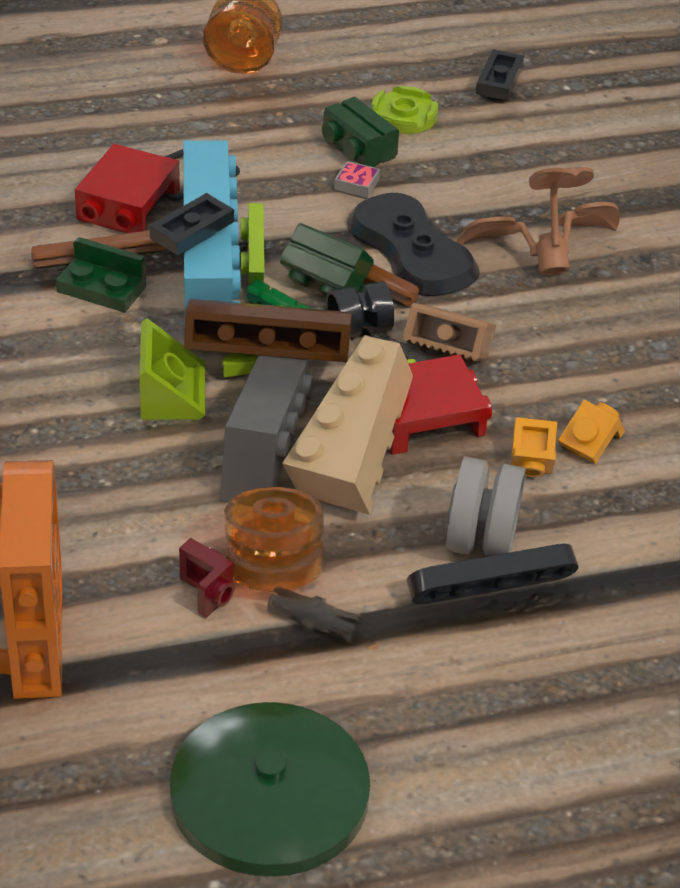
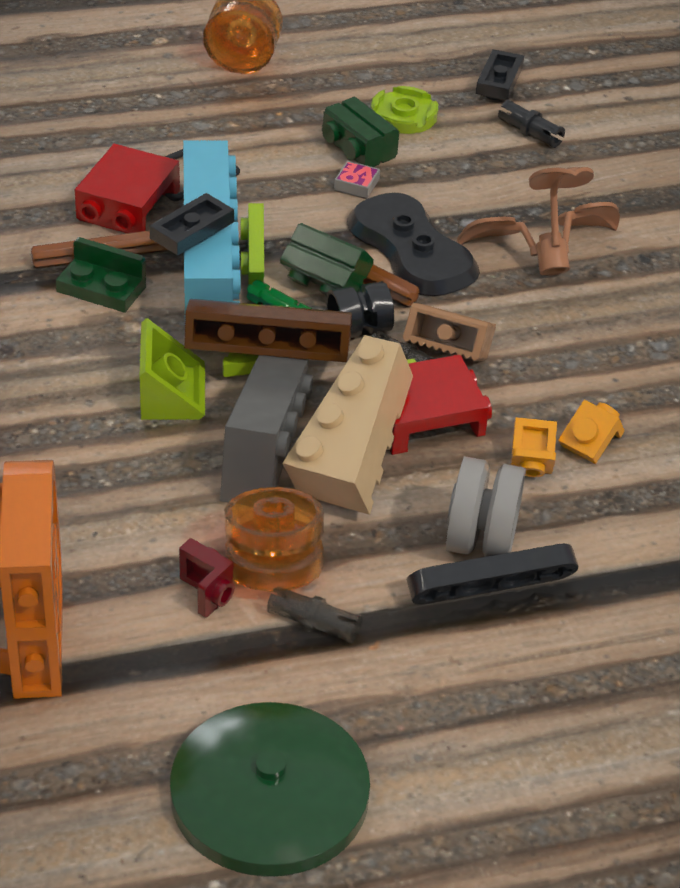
(531, 123): none -> black pin

